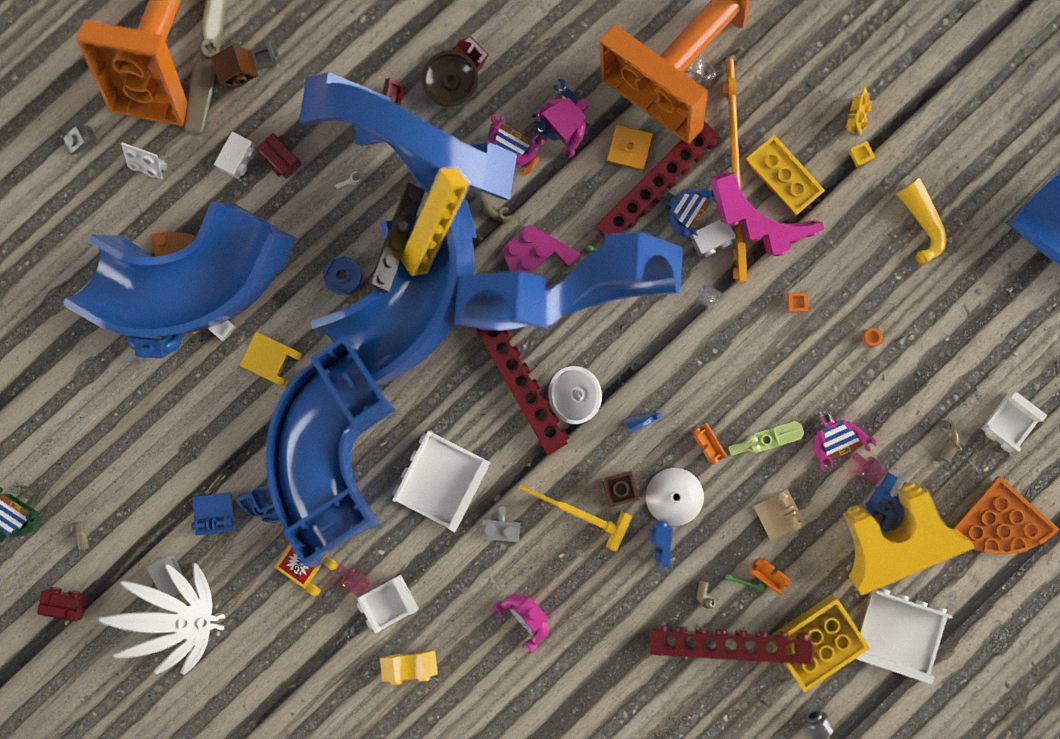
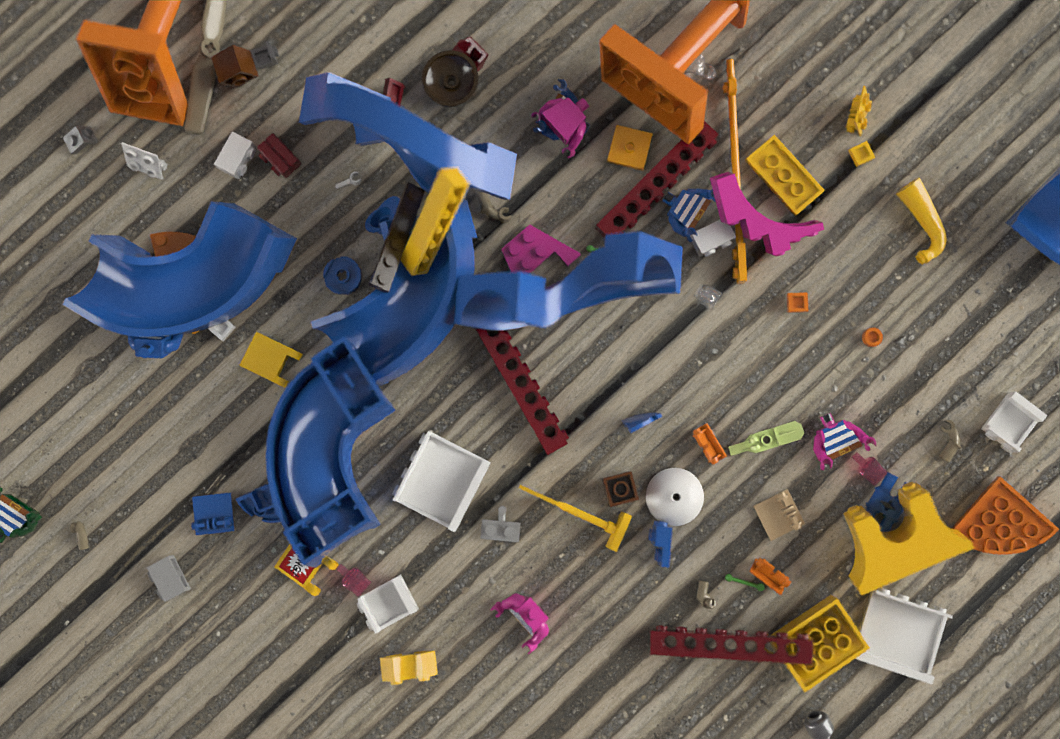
(61, 604): dark red brick -> none
(188, 623): white plant -> none
(384, 212): none -> blue piece
(513, 141): torso -> none
(532, 164): orange piece -> none
(565, 396): white dish -> none

